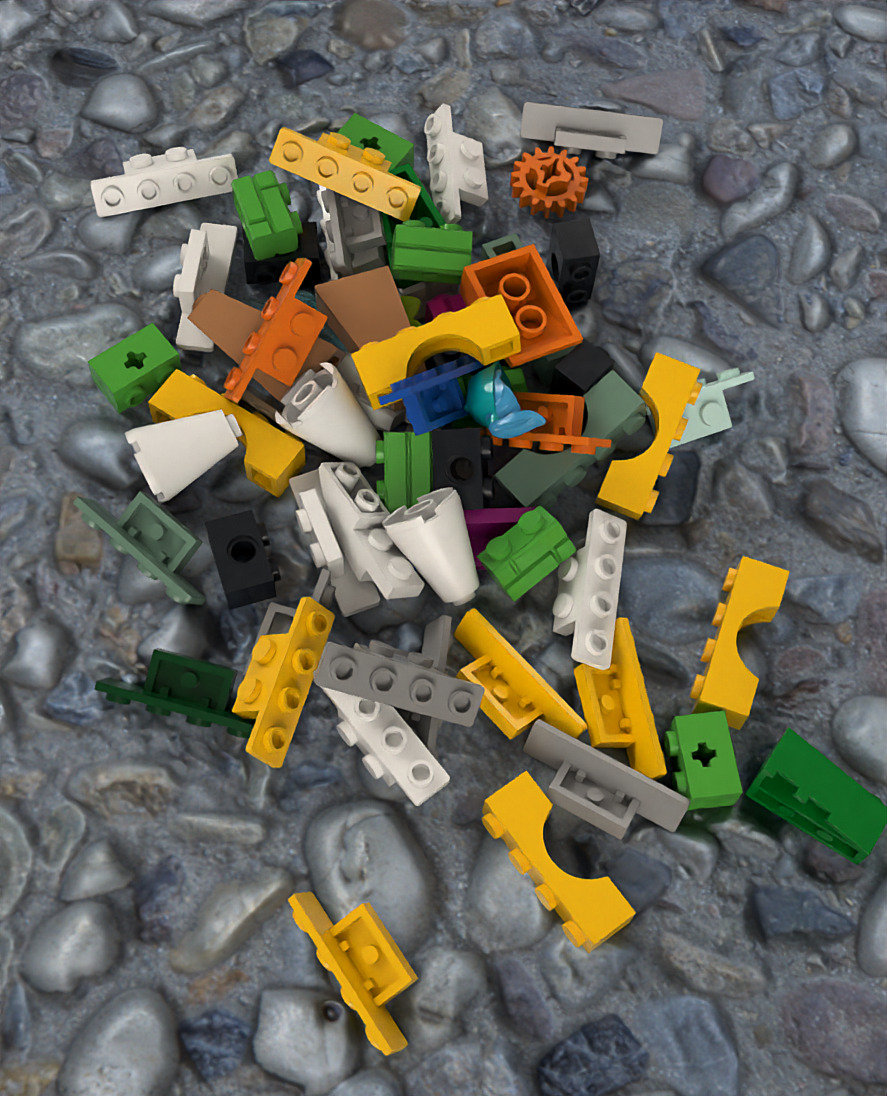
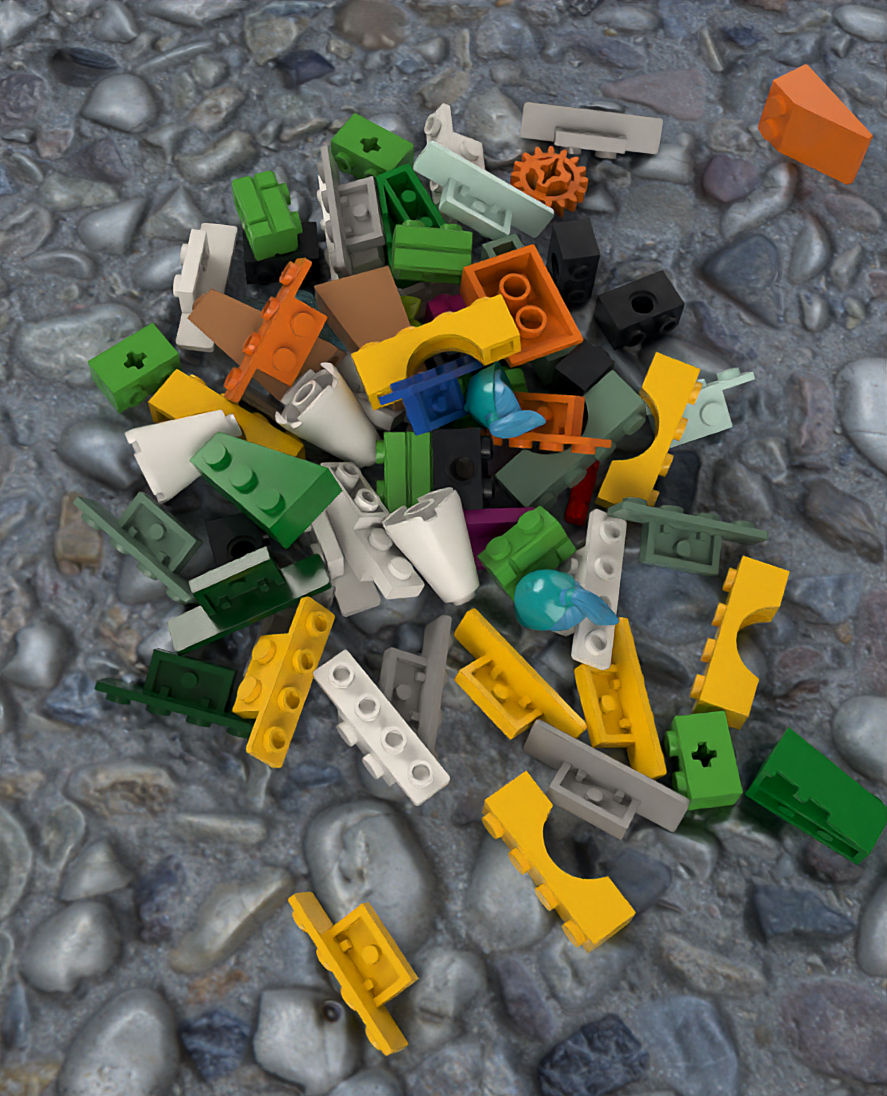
(163, 181): white bracket -> none
(243, 595): none -> dark green bracket
(267, 485): none -> green wedge
(346, 170): yellow bracket -> none
(398, 681): light grey bracket -> none
(480, 197): none -> light aqua bracket
(557, 602): none -> teal hair
(581, 496): none -> red axle
(650, 295): none -> black brick
(681, 539): none -> sand green bracket
(814, 125): none -> orange slope

